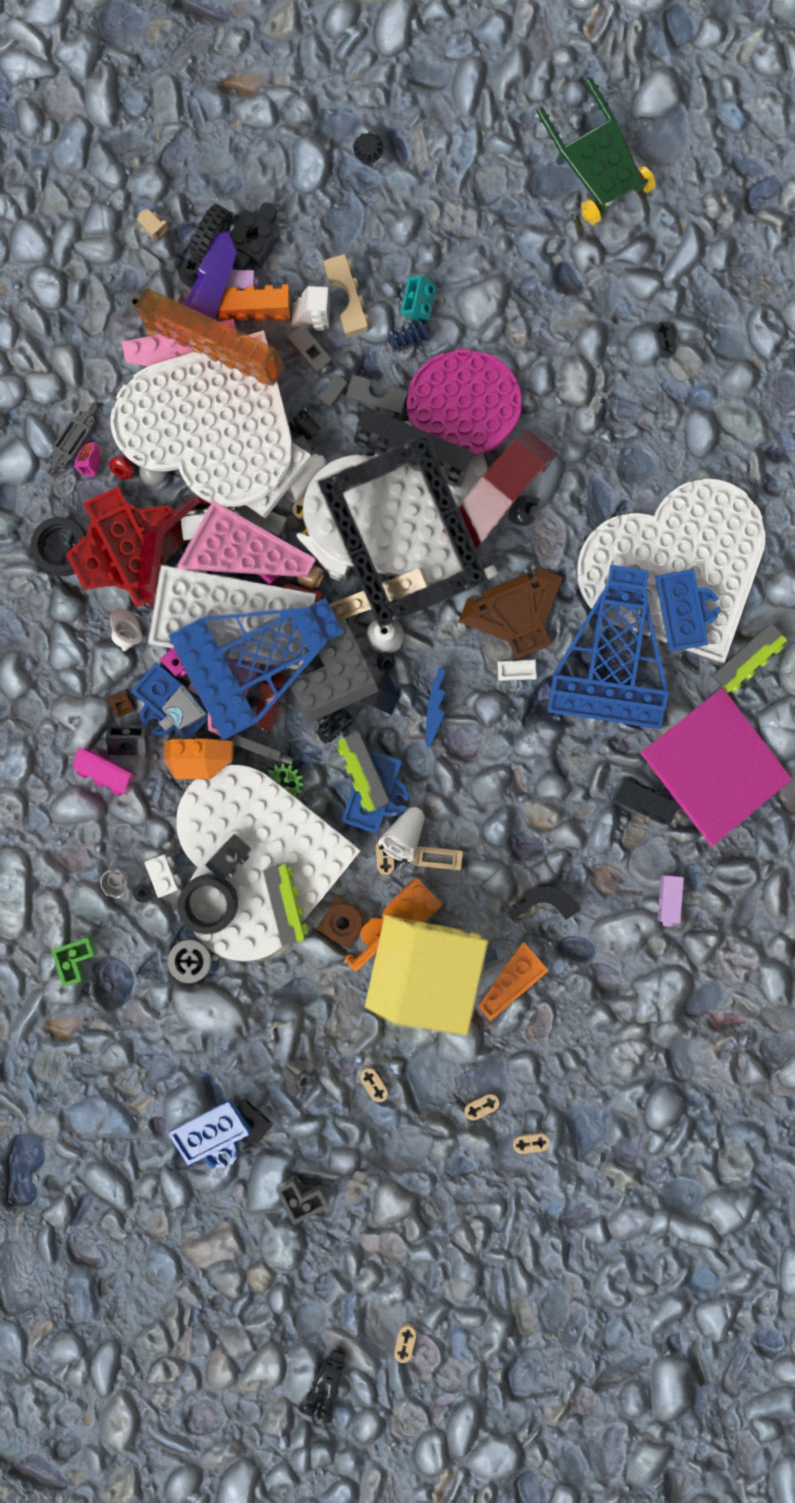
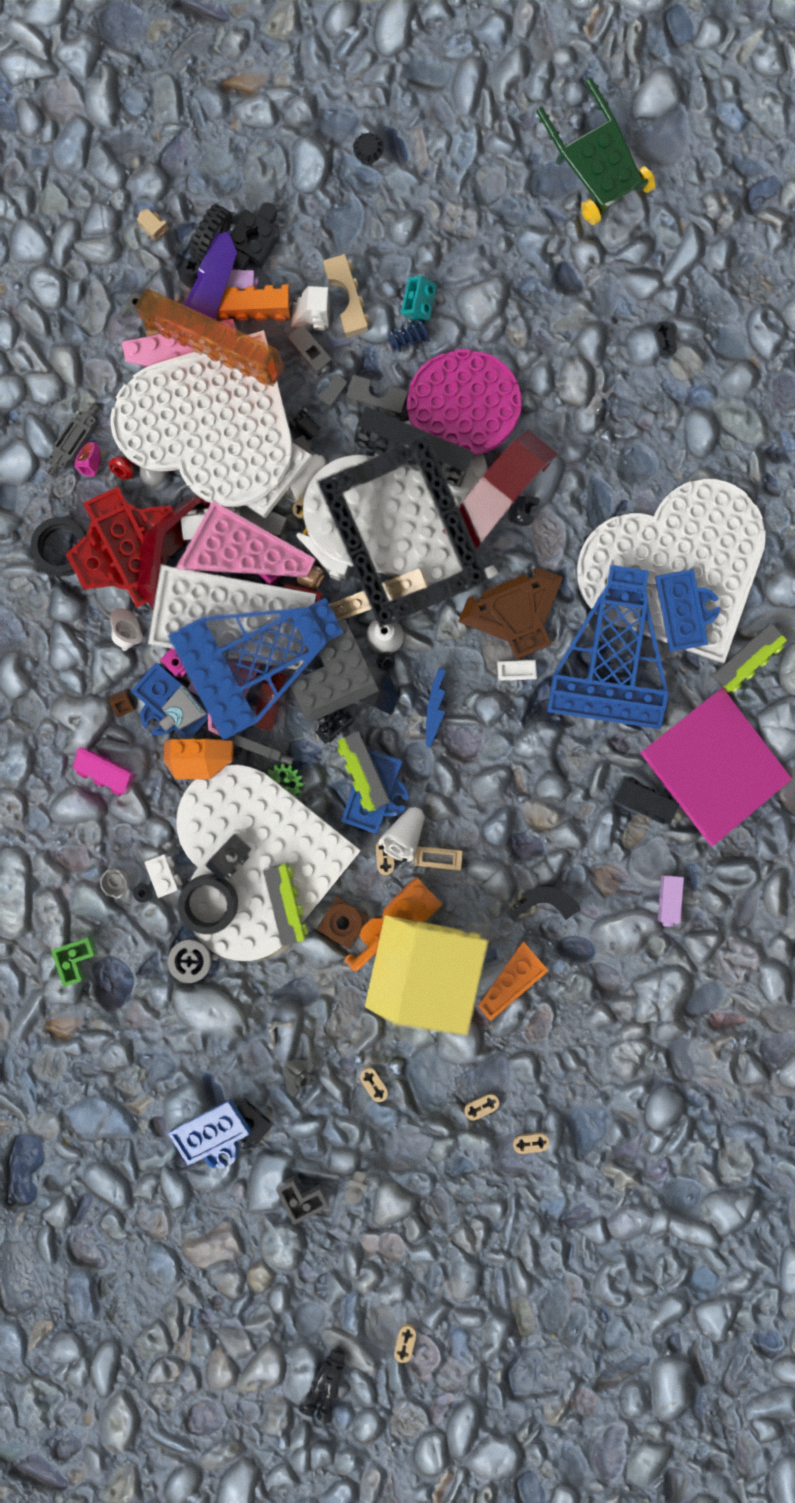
(127, 740): black brick -> none

